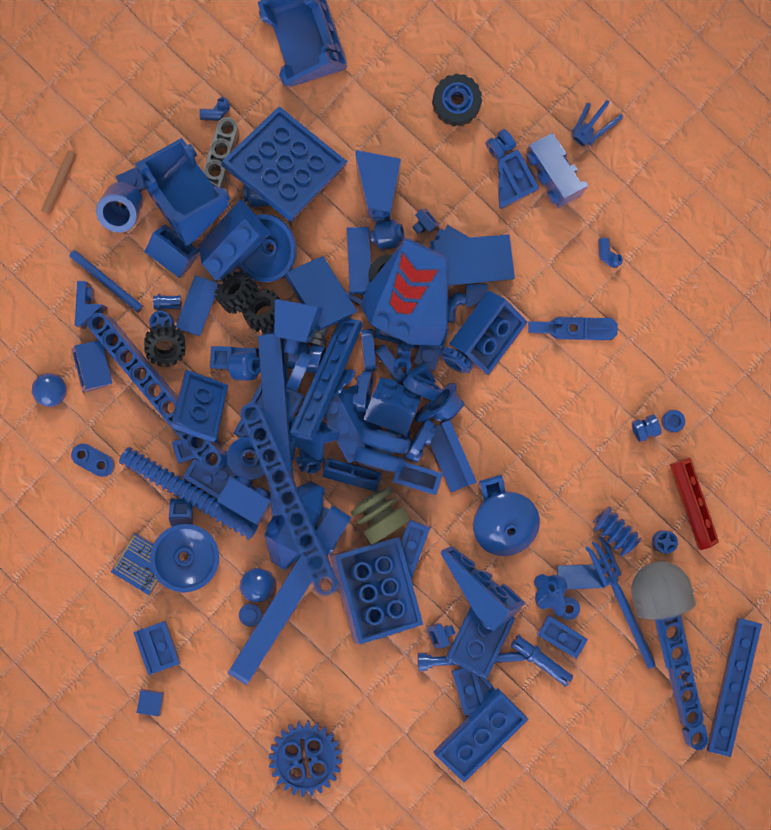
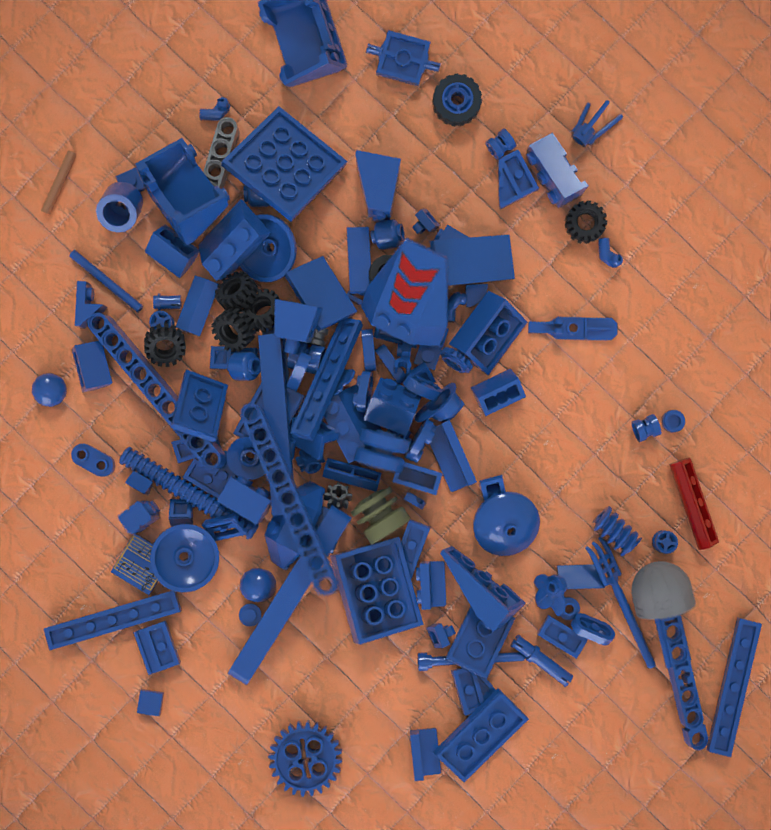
(112, 620): none -> blue plate
(139, 483): none -> blue slope
(139, 516): none -> blue brick
(223, 523): none -> blue tile
(239, 323): none -> black tyre
(338, 490): none -> dark grey gear
(403, 58): none -> blue plate
(416, 501): none -> blue tile
(424, 760): none -> blue panel
(433, 584): none -> blue bracket
(498, 392): none -> blue brick
(592, 629): none -> blue plate
(597, 215): none -> black tyre

